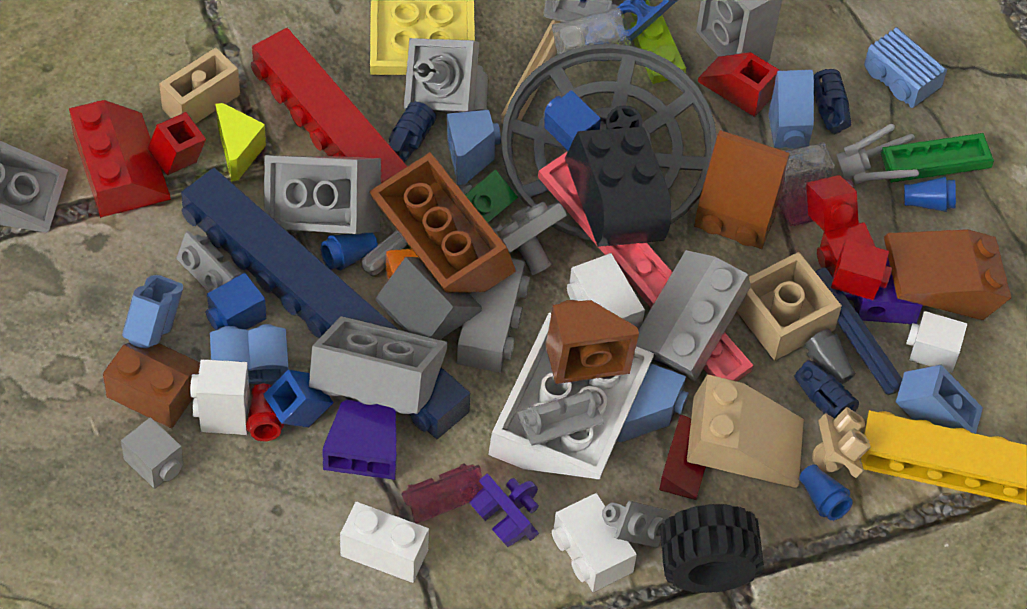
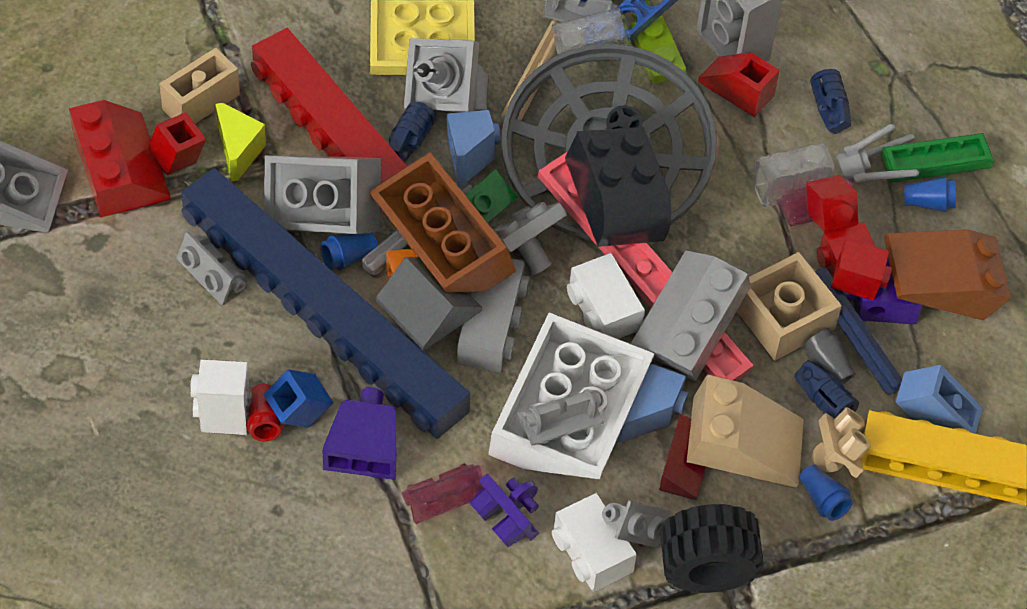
(151, 381): dark orange slope -> none
(152, 311): medium blue brick -> none
(152, 453): light grey brick -> none
(236, 304): blue brick -> none
(260, 347): medium blue brick -> none
(376, 365): light grey slope -> none
(384, 542): white brick -> none
(567, 116): blue brick -> none
(589, 342): dark orange slope -> none
(741, 190): dark orange slope -> none
(792, 109): medium blue slope -> none
(904, 67): medium blue brick -> none
(936, 340): white brick -> none

